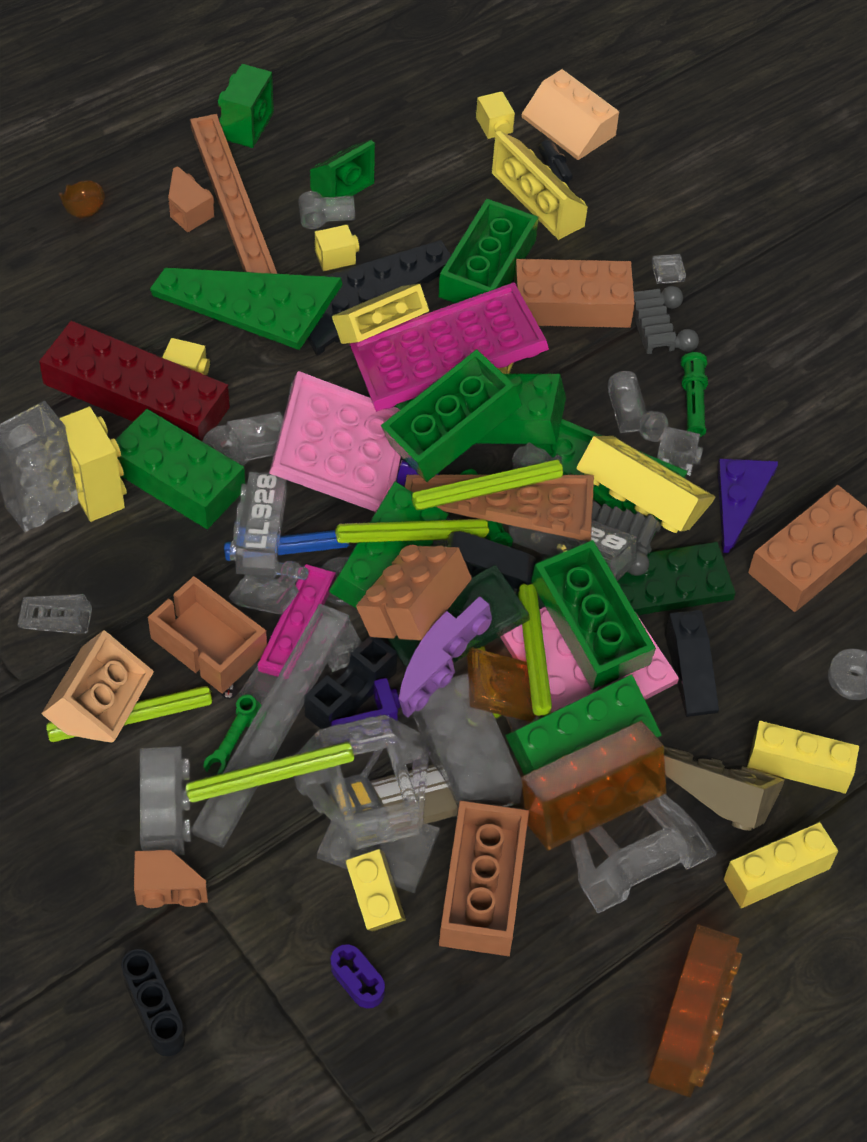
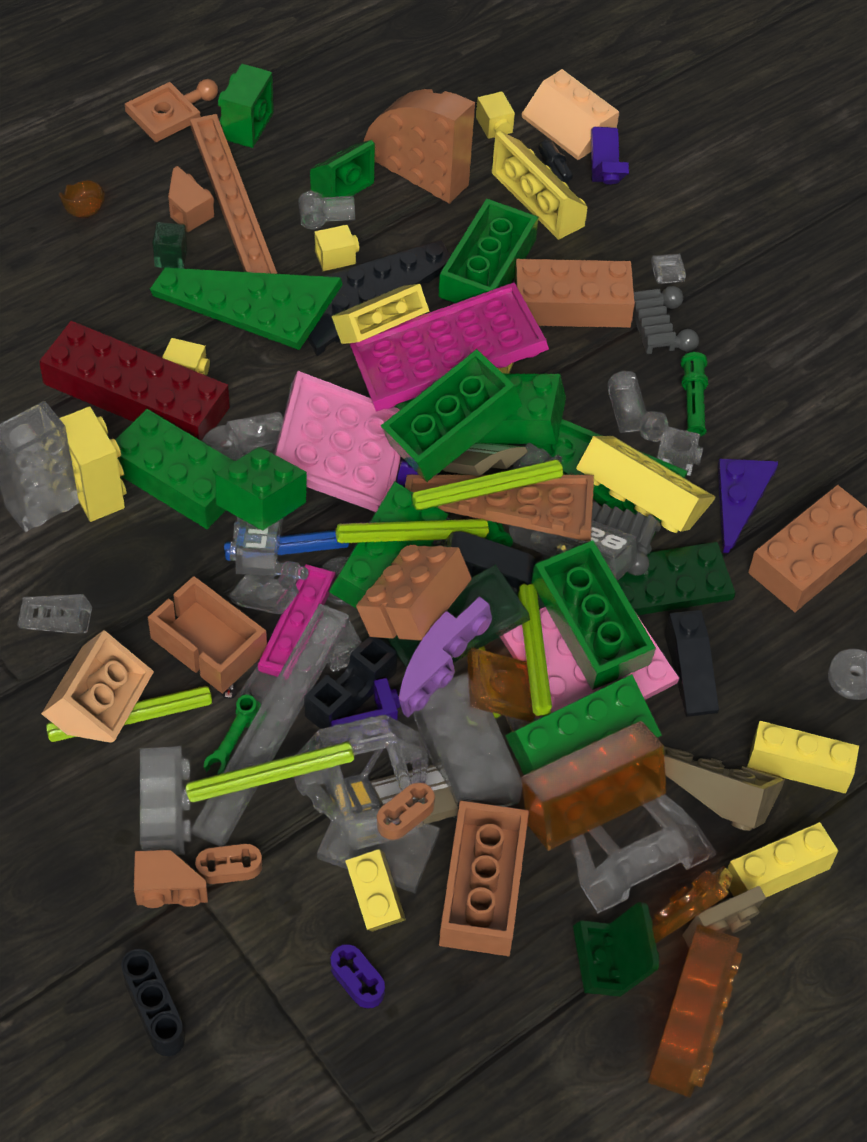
(169, 245): none -> clear green brick
(170, 100): none -> nougat plate
(229, 863): none -> nougat beam
(260, 488): none -> green brick
(403, 807): none -> nougat beam
(427, 140): none -> nougat brick
(484, 456): none -> dark tan slope
(605, 156): none -> dark purple bracket
(617, 953): none -> dark green bracket
(691, 902): none -> clear orange wing
(730, 914): none -> dark tan plate

